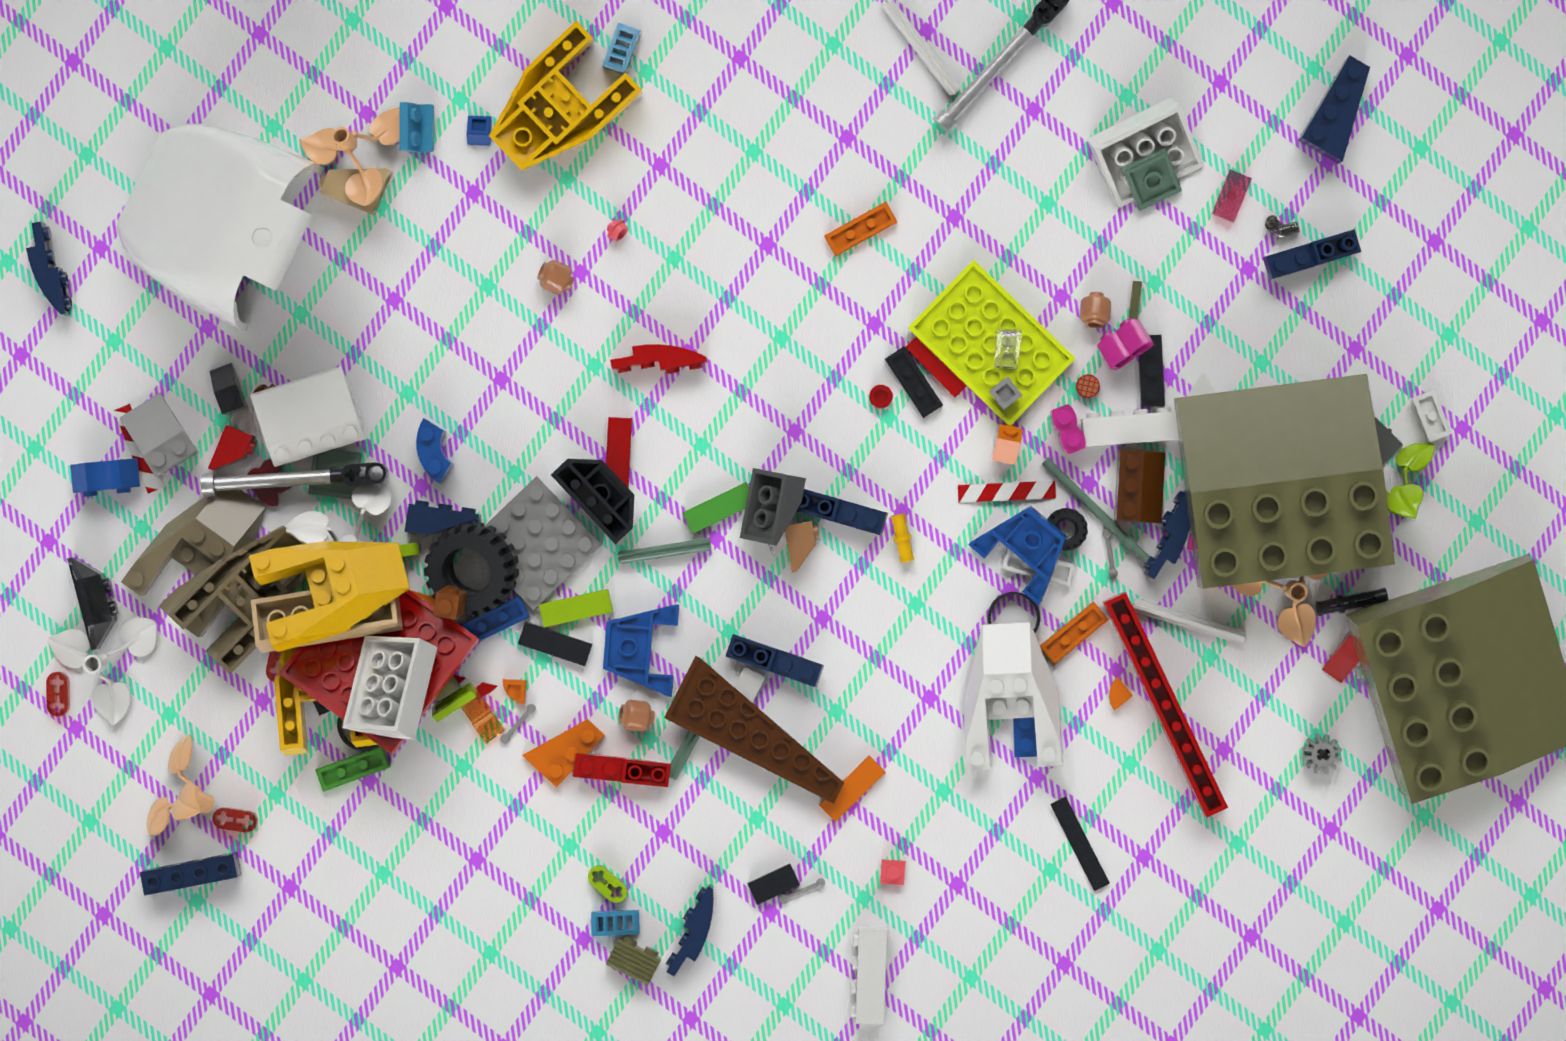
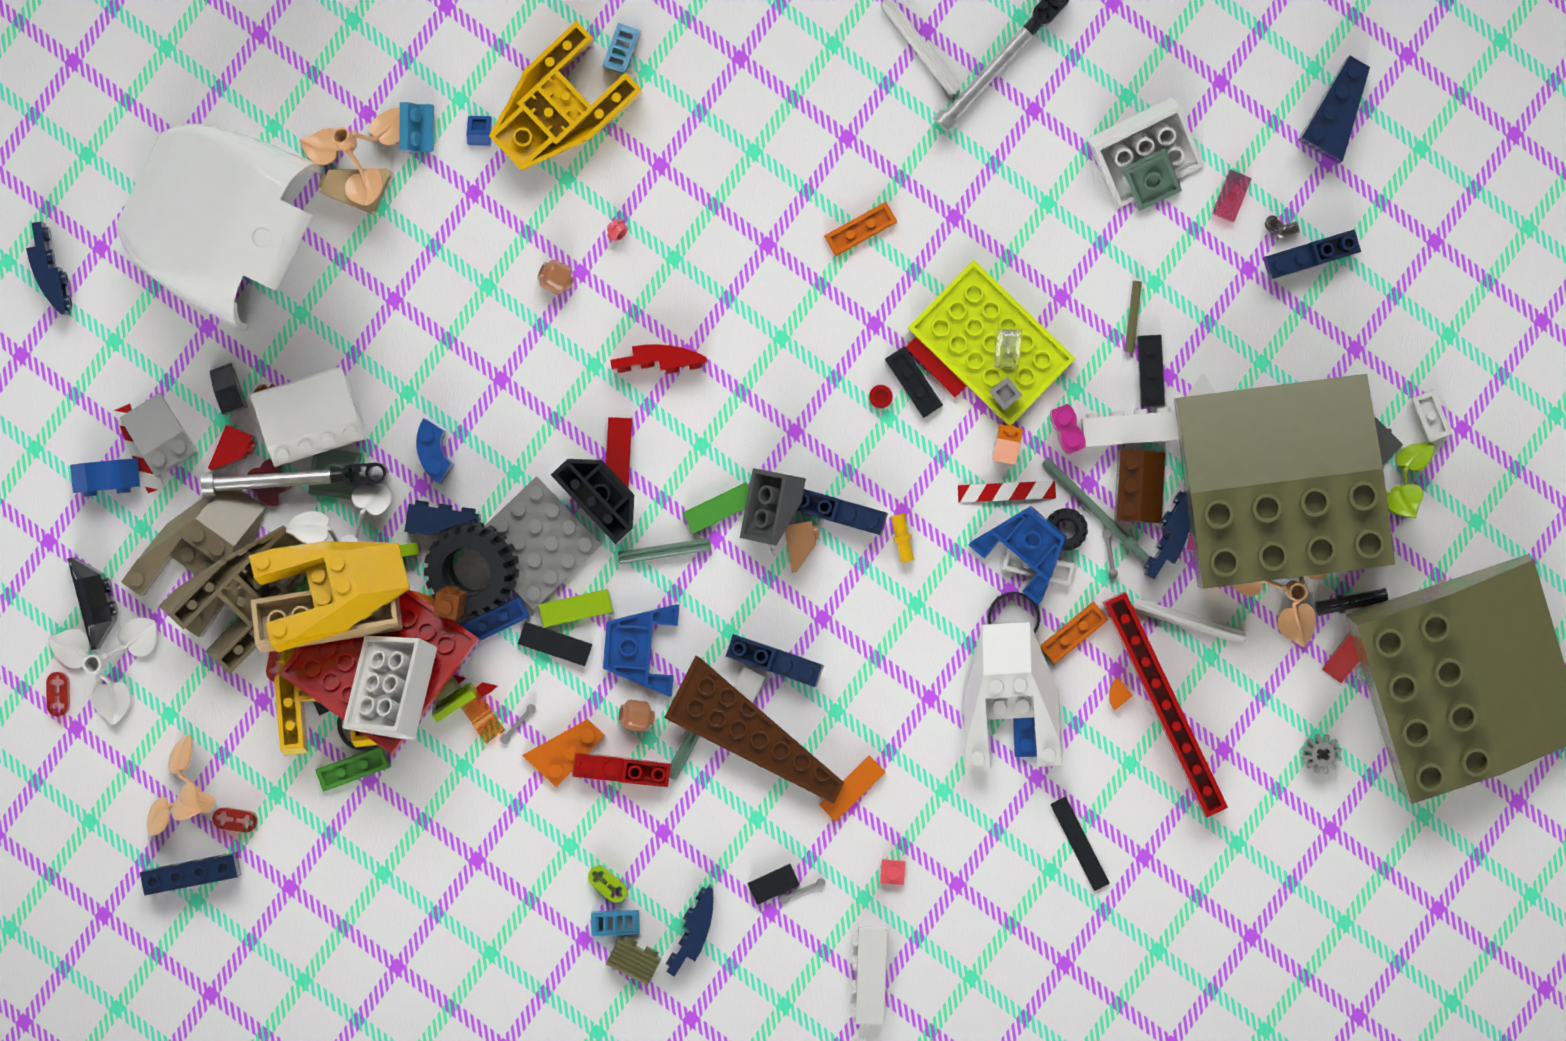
(516, 689): orange tile -> none
(1087, 386): tile -> none
(1095, 310): nougat head -> none
(1124, 344): dark pink brick -> none

